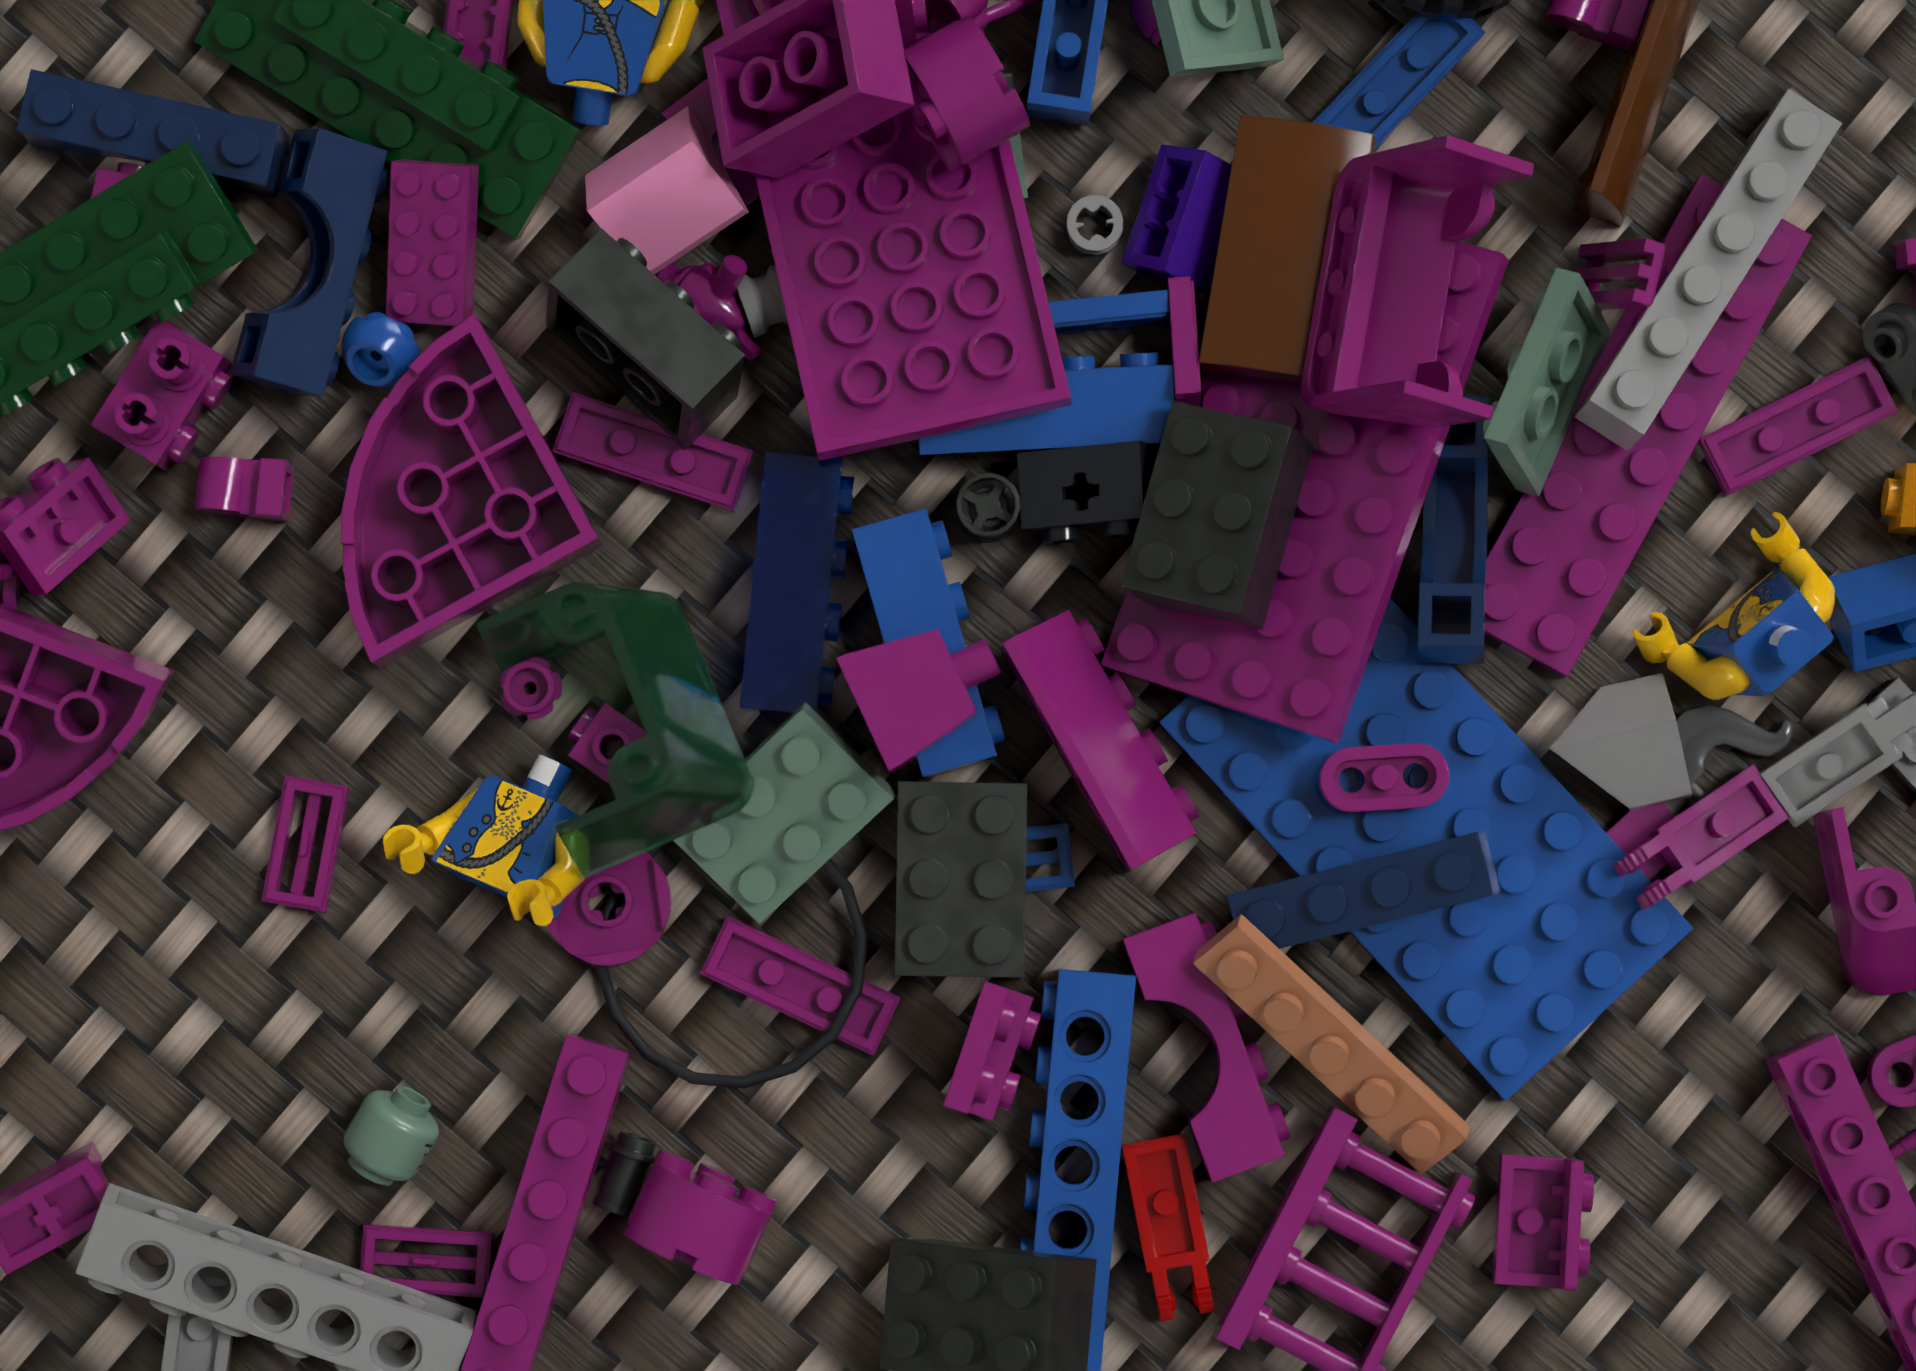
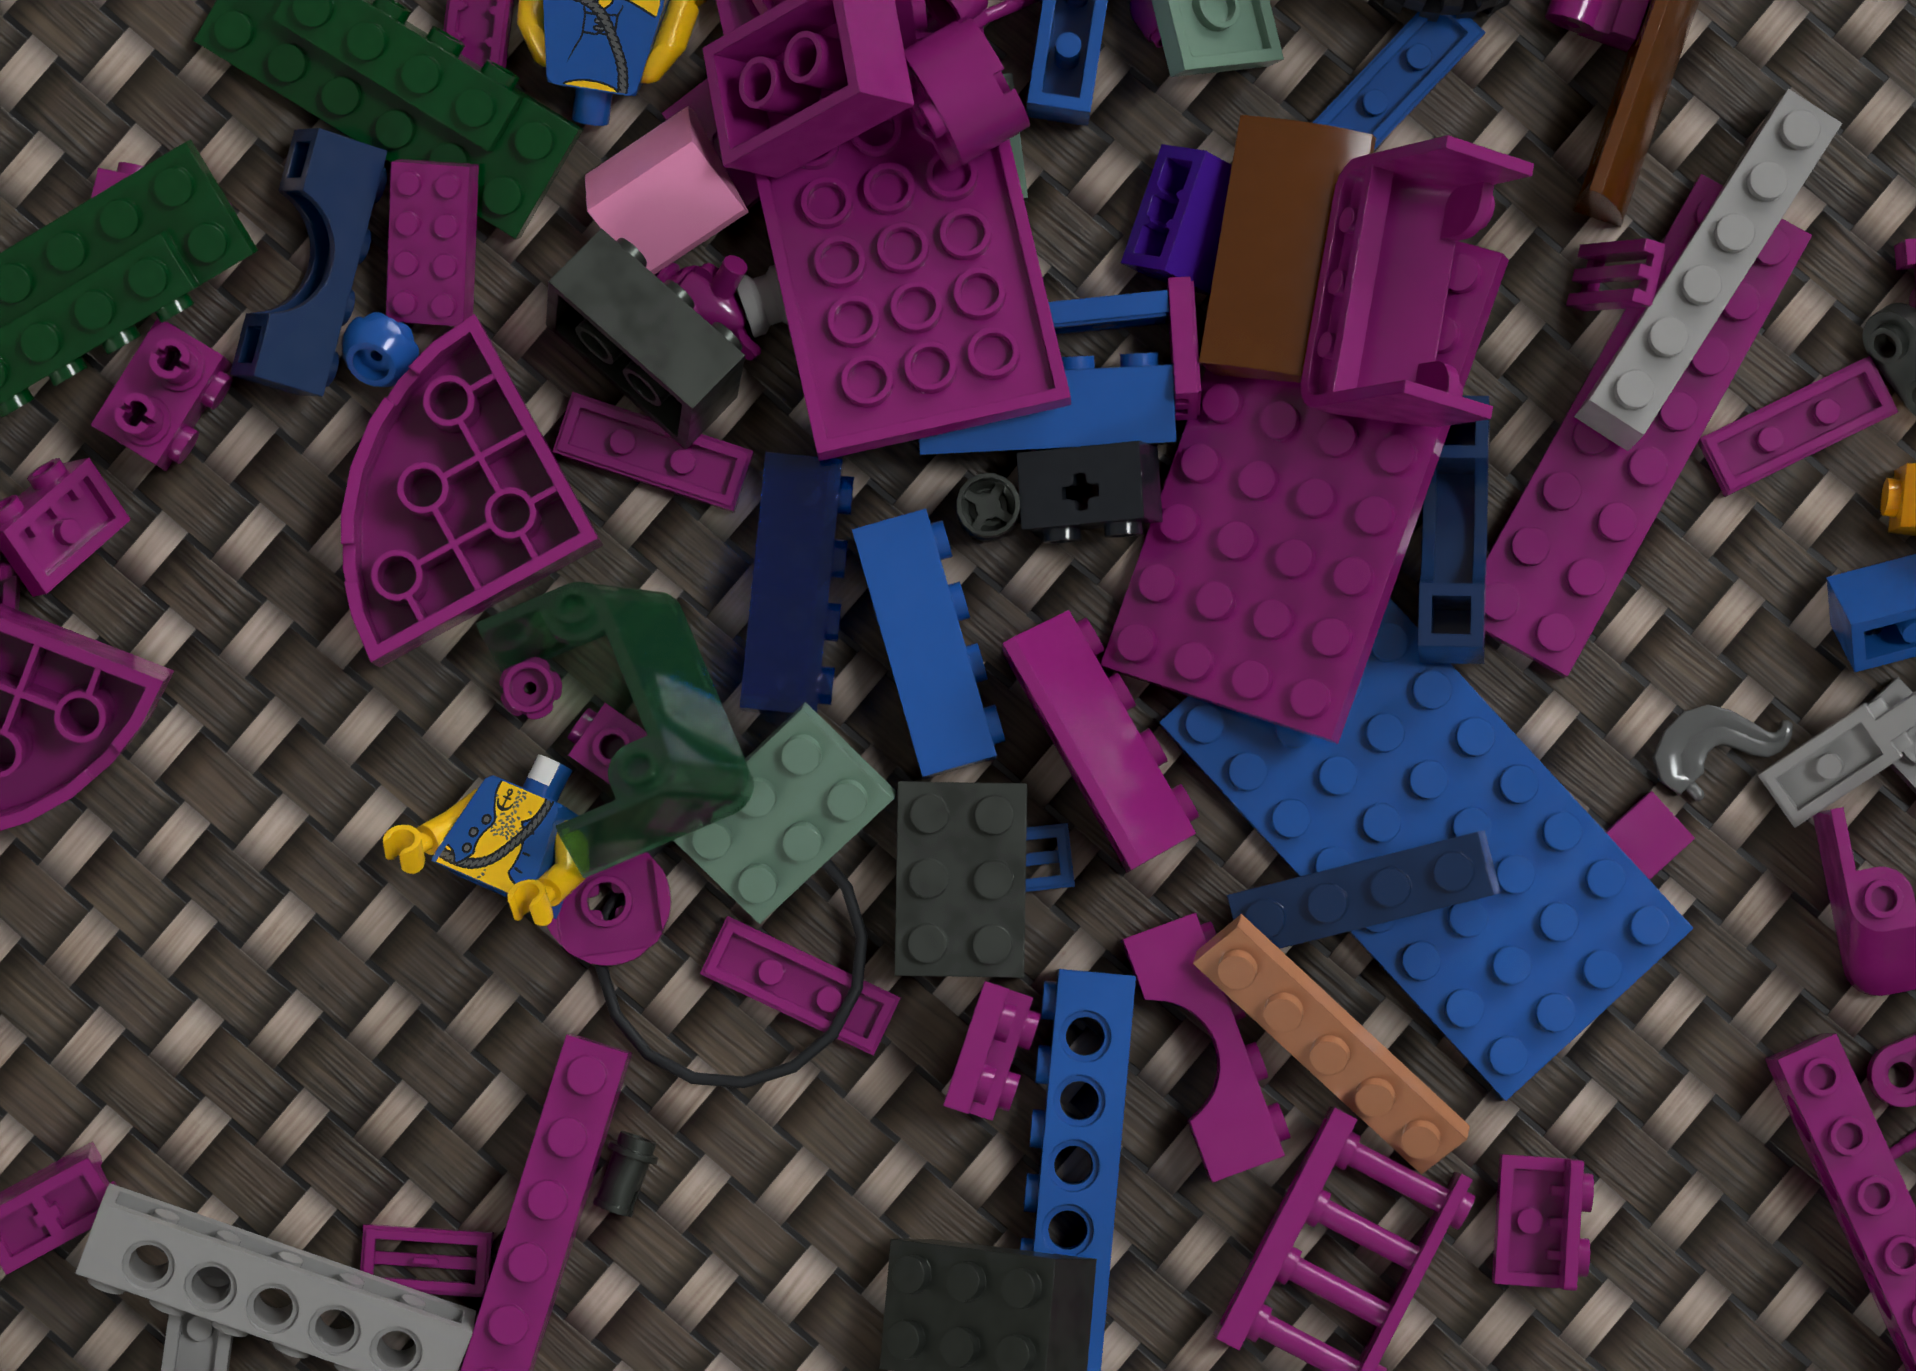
(142, 127): dark blue arch -> none
(245, 487): magenta leg -> none
(330, 847): magenta tile -> none
(391, 1135): sand green head -> none
(699, 1217): magenta brick -> none
(915, 691): magenta torso -> none
(1091, 206): light grey bush -> none
(1168, 1217): red hinge -> none
(1217, 514): pearl dark grey brick -> none
(1383, 777): magenta plate -> none
(1546, 381): sand green plate -> none
(1629, 743): light grey slope -> none
(1707, 834): magenta hinge -> none
(1761, 634): torso -> none

